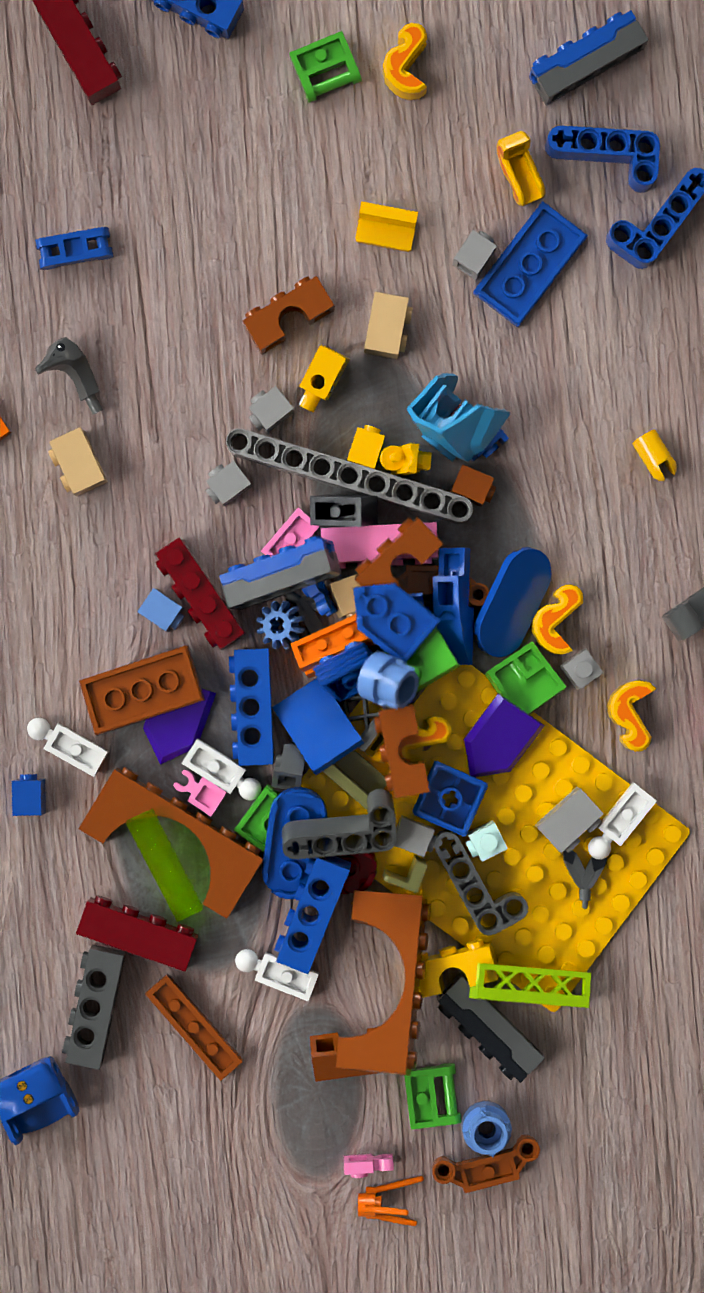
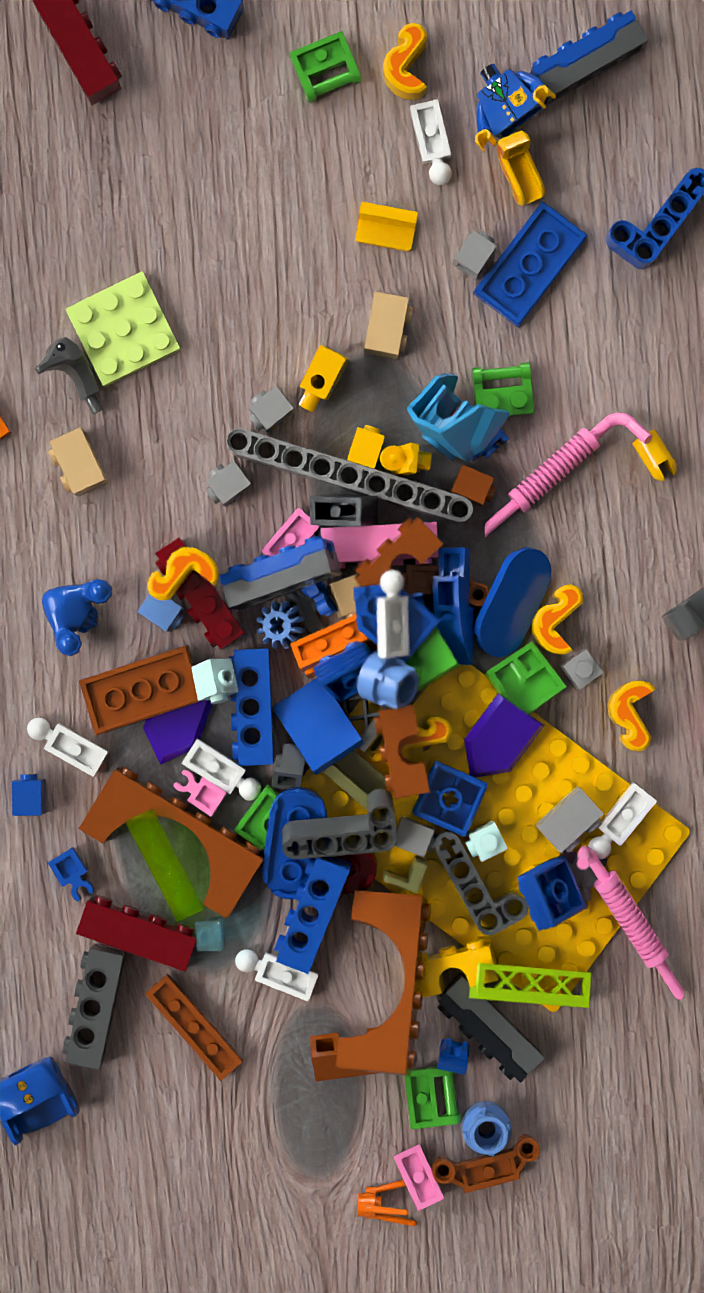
(69, 869): none -> blue plate
(71, 611): none -> blue head
(74, 248): blue plate -> none
(123, 329): none -> yellowish green plate
(178, 569): none -> yellow animal
(210, 934): none -> clear light blue bracket
(214, 680): none -> light aqua brick
(307, 298): dark orange arch -> none
(360, 1165): bright pink plate -> none
(392, 617): none -> white plate
(418, 1177): none -> bright pink plate
(432, 139): none -> white plate
(453, 1056): none -> blue tile
(507, 103): none -> blue torso
(514, 399): none -> bright green plate
(551, 893): none -> blue brick
(560, 464): none -> bright pink piece
(603, 153): blue beam -> none
(630, 918): none -> bright pink piece

